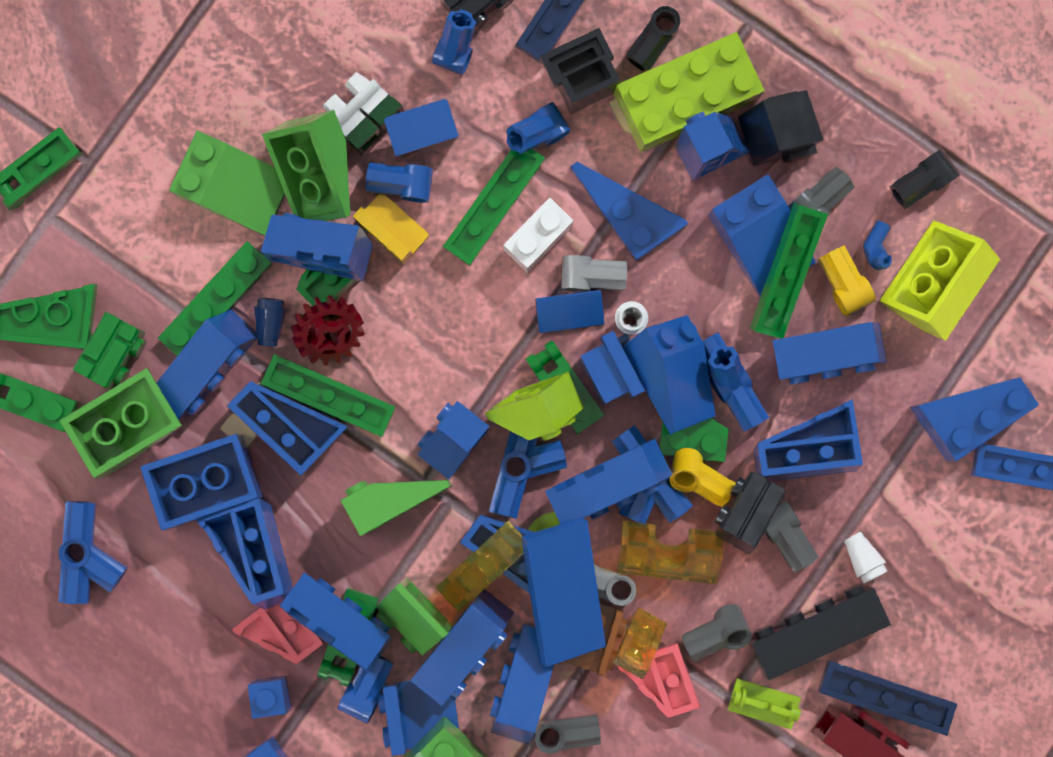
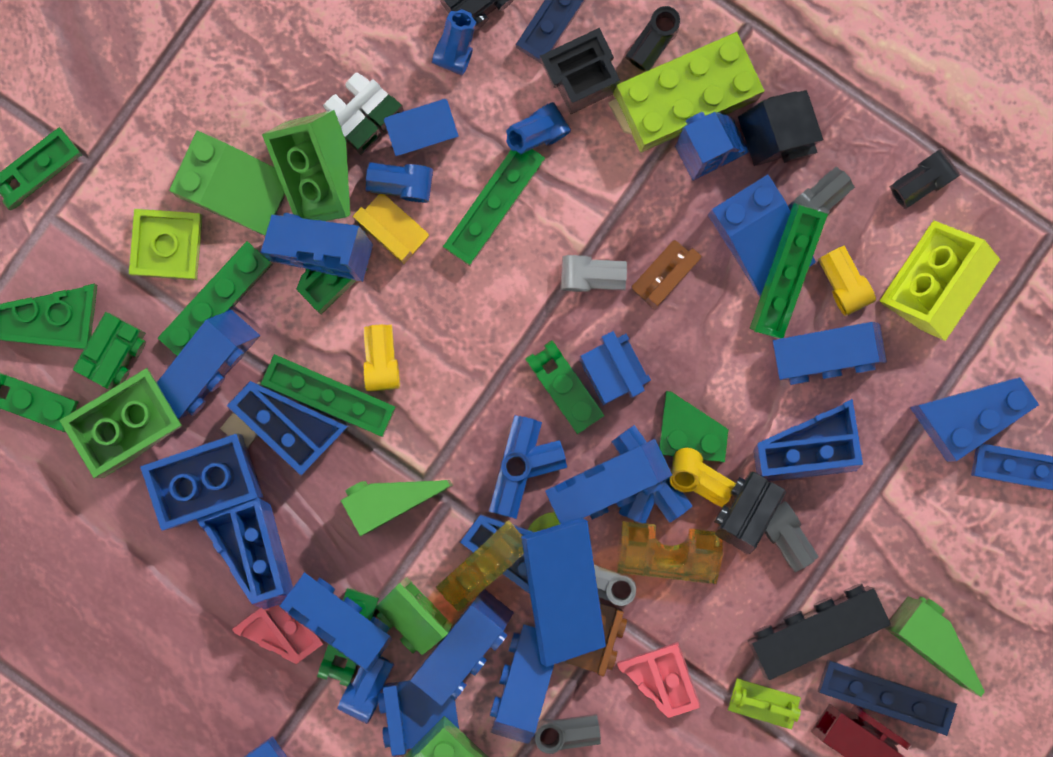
(96, 564): blue piece -> none
(165, 244): none -> lime plate
(269, 320): dark blue cone -> none
(269, 697): blue brick -> none
(332, 330): dark red gear -> none
(381, 367): none -> yellow piece
(453, 440): blue brick -> none
(538, 235): white brick -> none
(539, 408): lime slope -> none
(570, 311): blue slope -> none
(634, 219): blue wing -> none
(637, 311): white cone -> none
(640, 643): clear yellow plate -> none
(665, 273): none -> dark orange bracket
(673, 372): blue slope -> none
(726, 630): dark grey piece -> none
(733, 383): blue piece -> none
(865, 559): white cone -> none
(874, 249): blue arm -> none
(932, 636): none -> bright green slope

